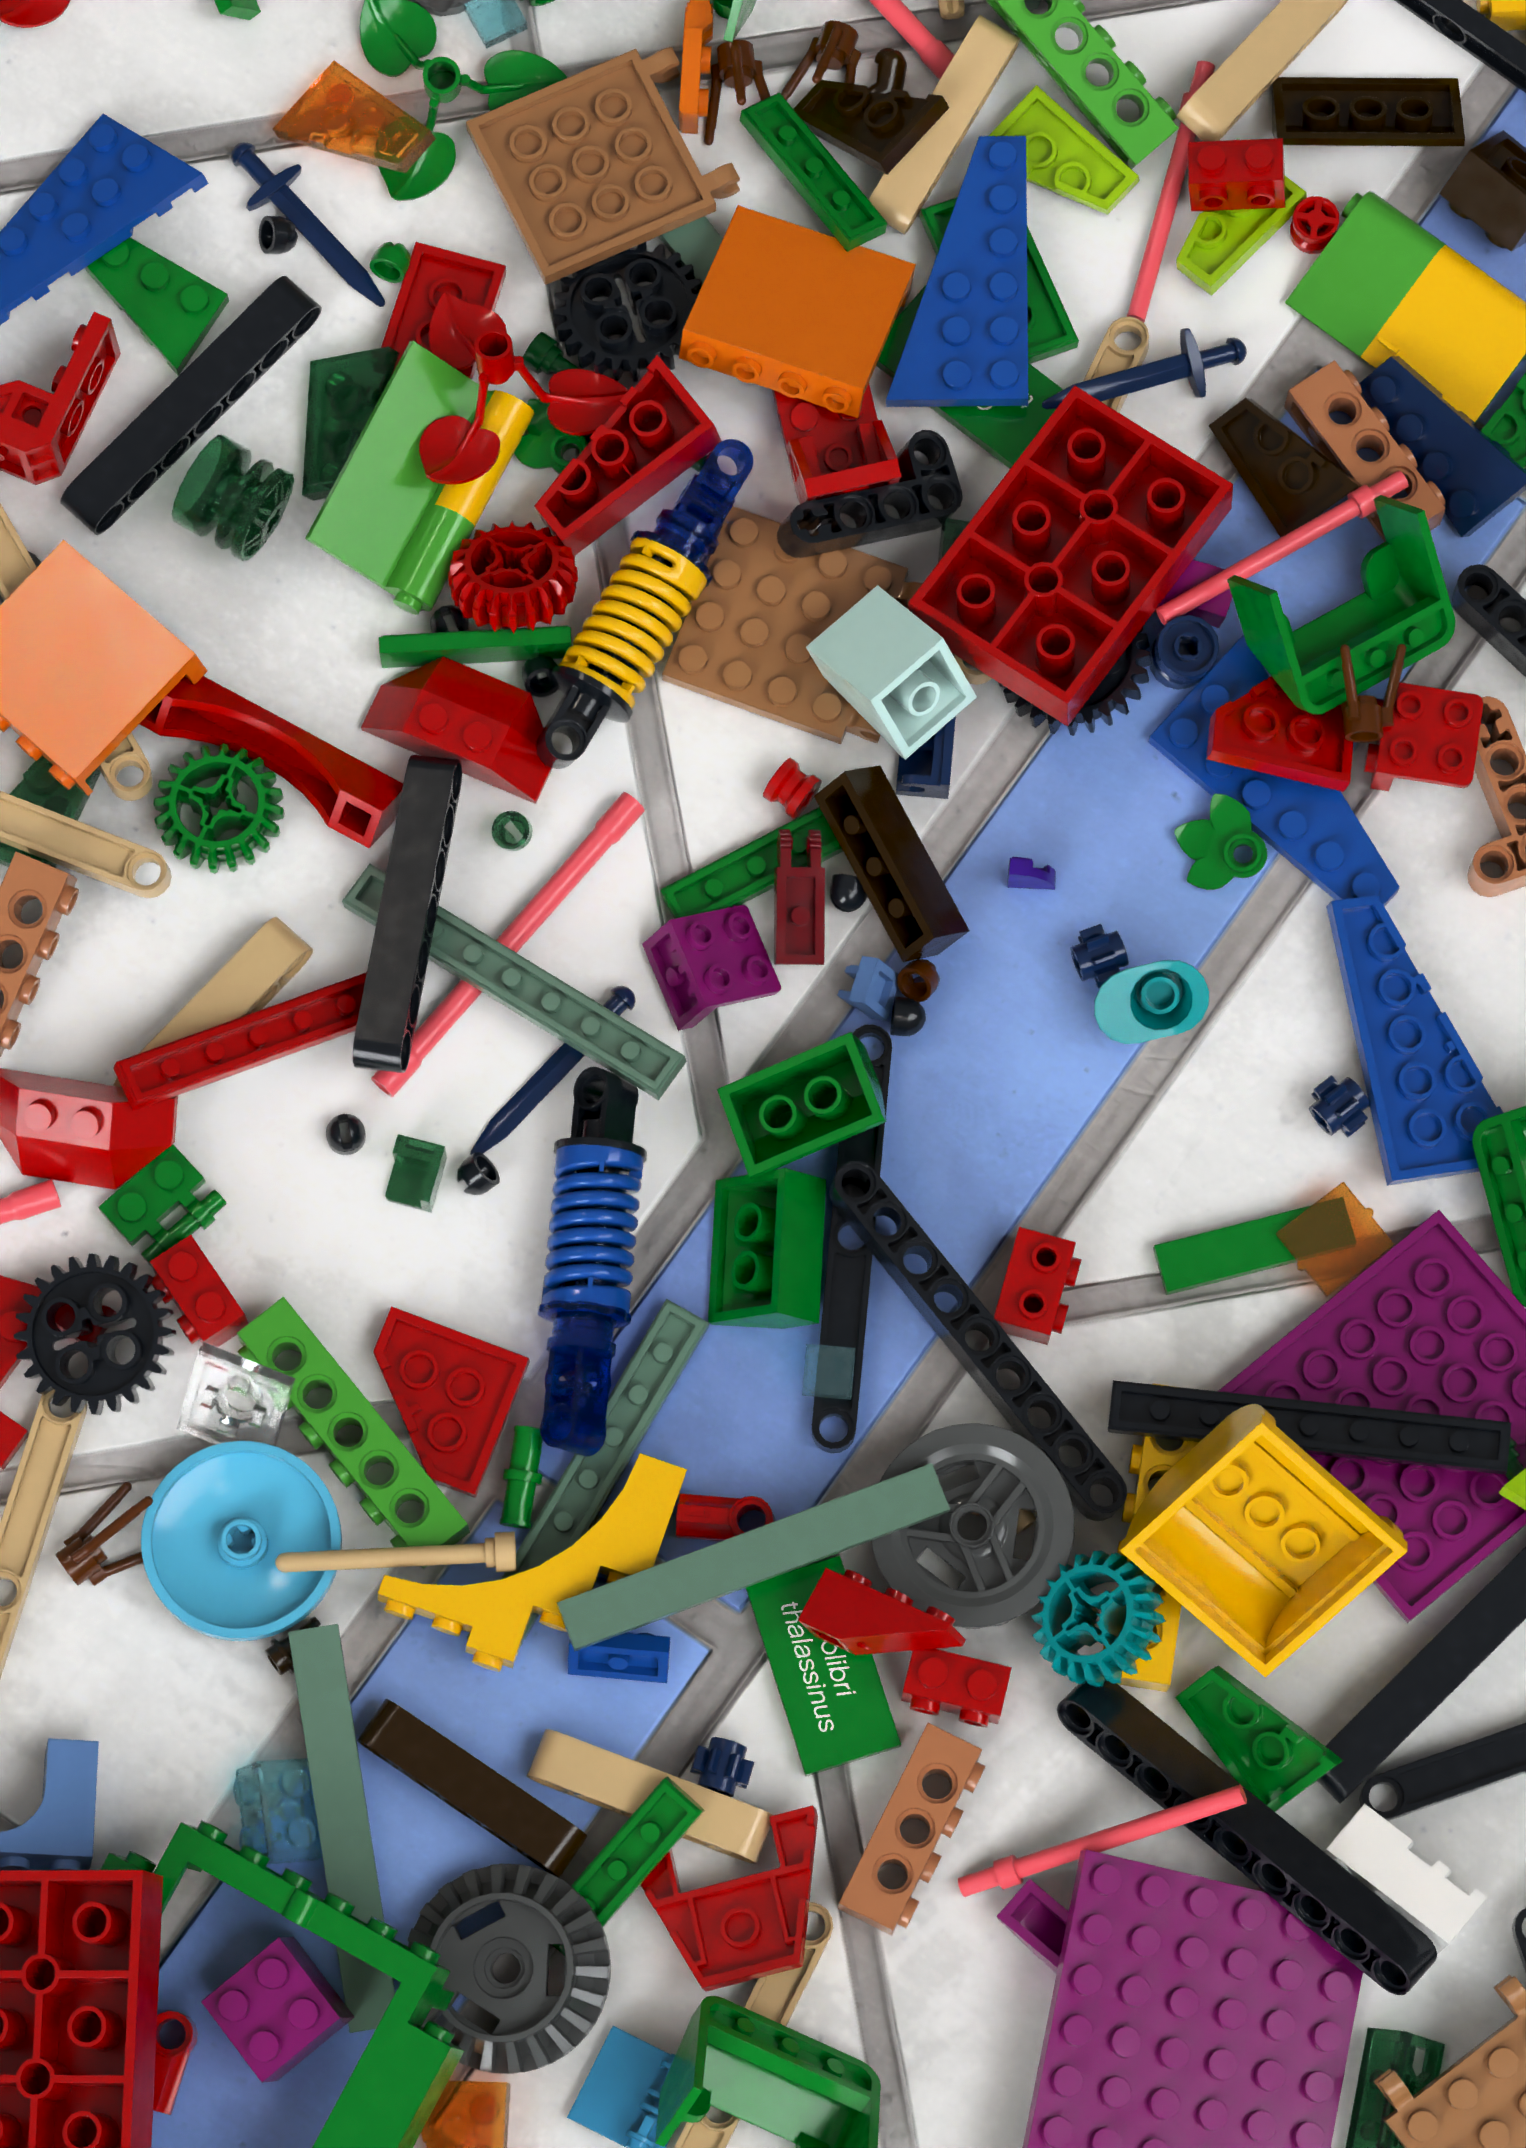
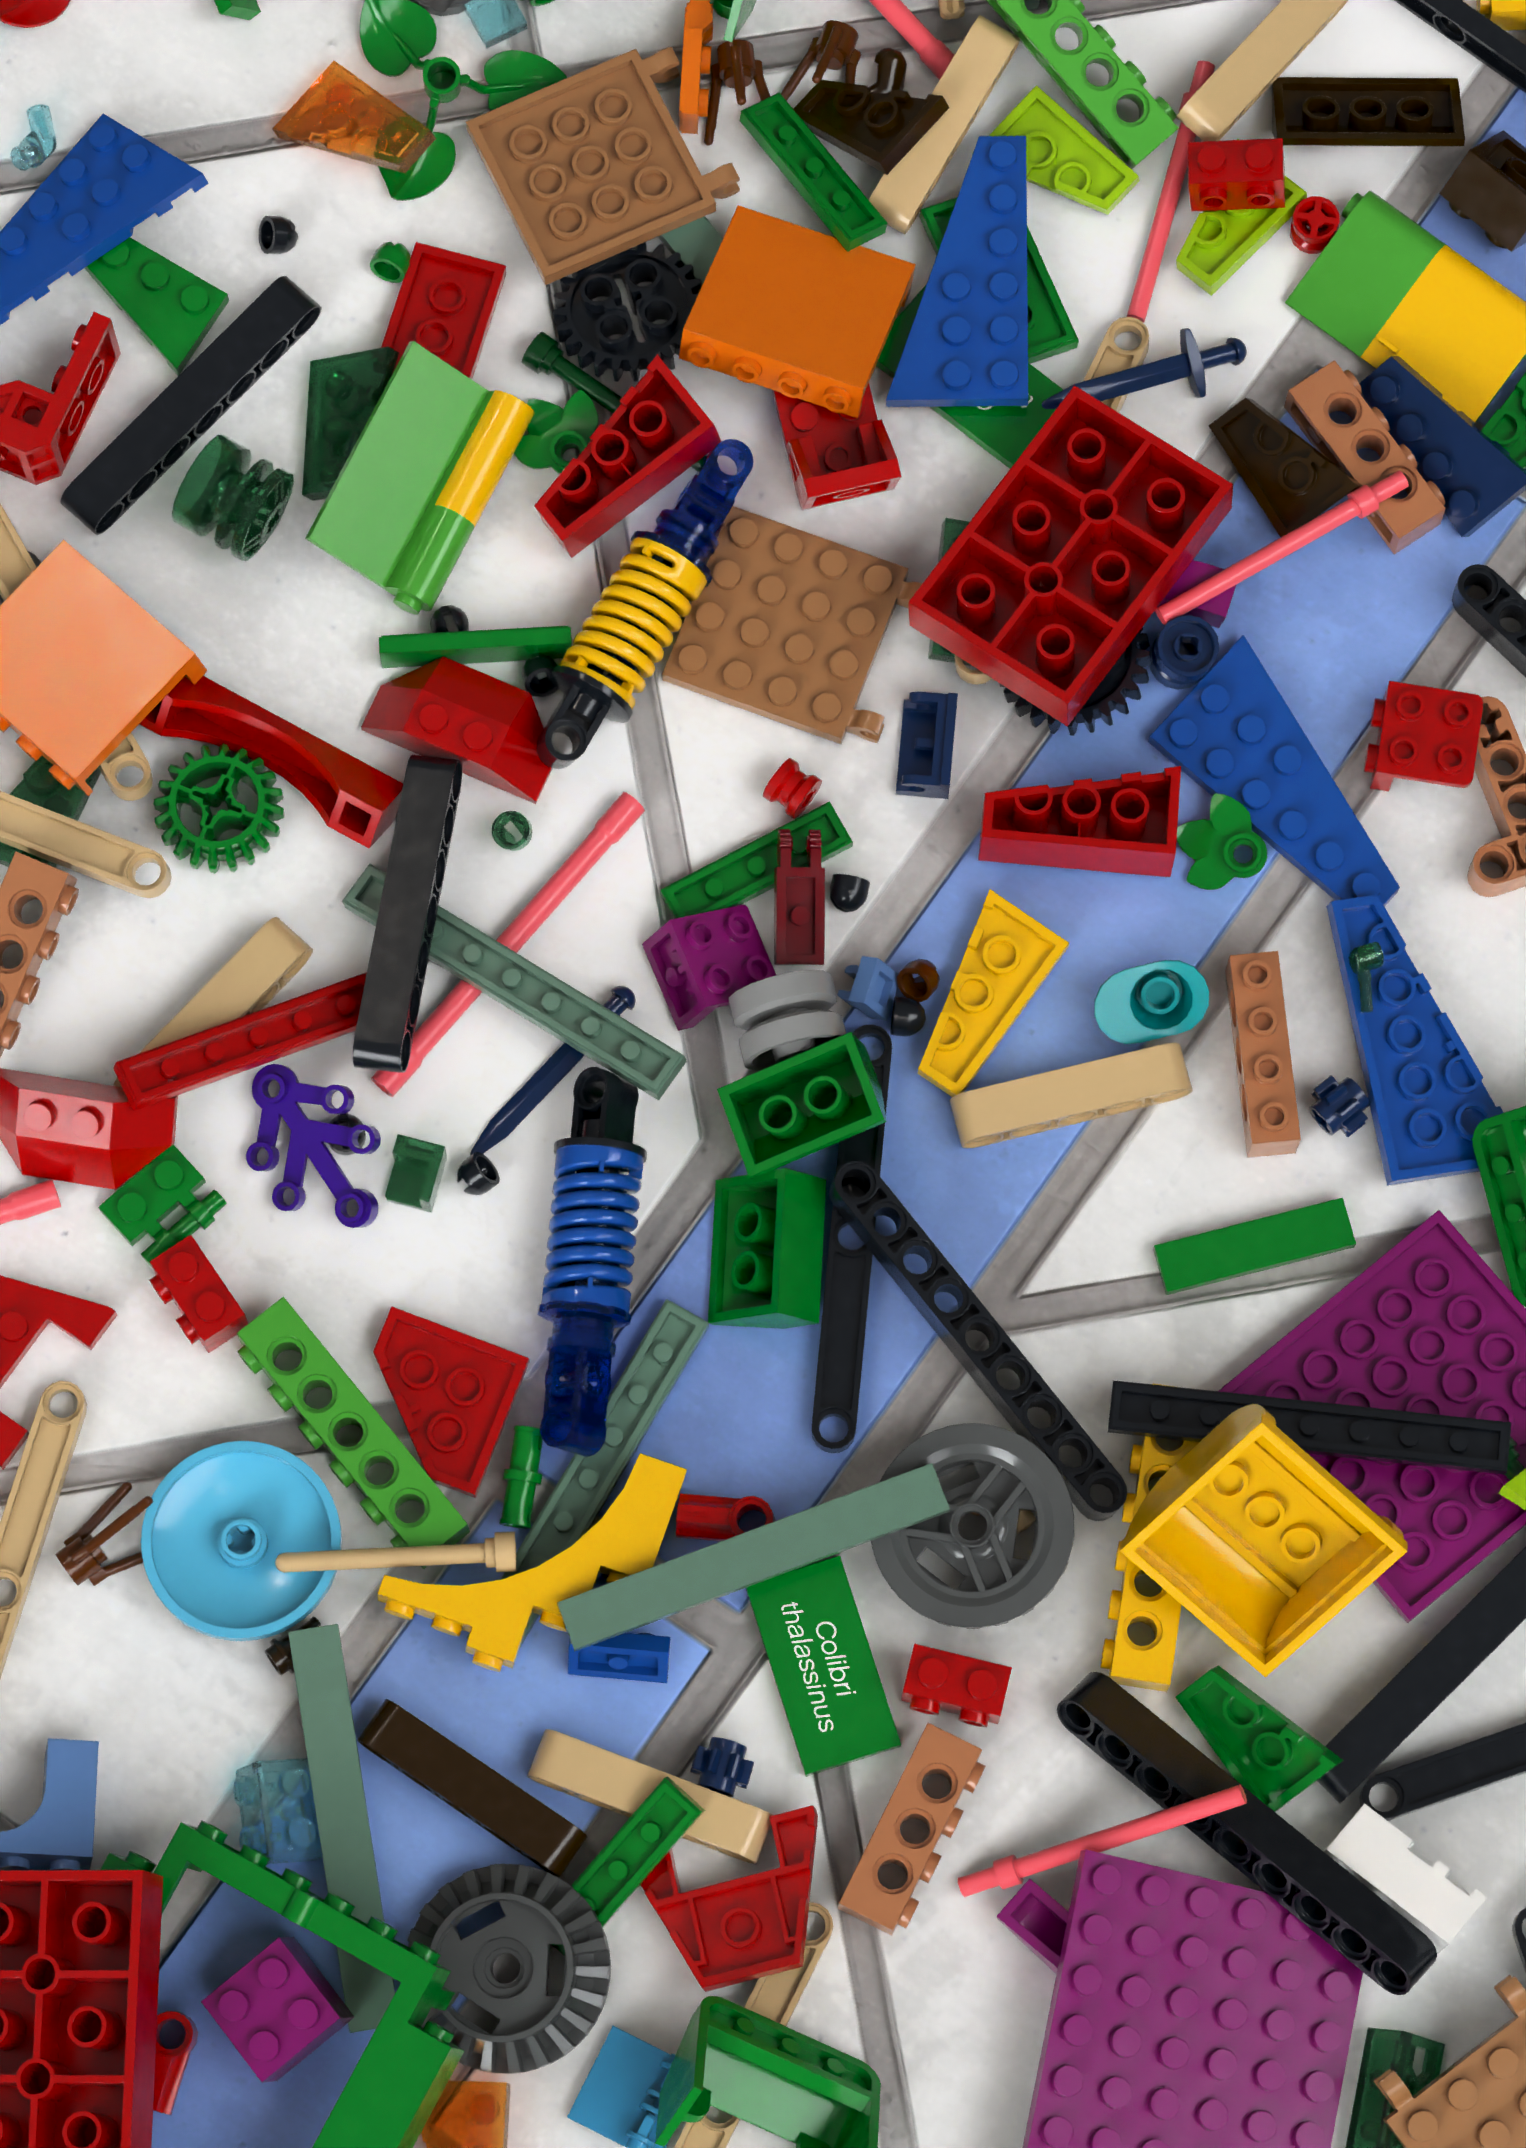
(38, 143): none -> clear light blue arm
(84, 1291): black gear -> none
(212, 1417): clear piece -> none
(276, 189): dark blue sword -> none
(308, 1140): none -> dark purple plant
(470, 333): red plant -> none
(512, 577): red gear -> none
(785, 1016): none -> light grey wheel
(828, 1371): clear light blue tile -> none
(867, 506): black beam -> none
(871, 1622): red slope -> none
(891, 863): dark brown brick -> none
(892, 670): light aqua slope -> none
(994, 983): none -> yellow wing
(1023, 875): dark purple tile -> none
(1034, 1286): red brick -> none
(1070, 1095): none -> tan beam
(1086, 825): none -> red wedge
(1098, 954): dark blue gear -> none
(1124, 1619): teal gear -> none
(1262, 1054): none -> nougat brick
(1277, 738): red plate -> none
(1334, 1239): clear orange piece -> none
(1361, 714): reddish brown plant -> none
(1362, 961): none -> hand
(1400, 605): green windscreen -> none

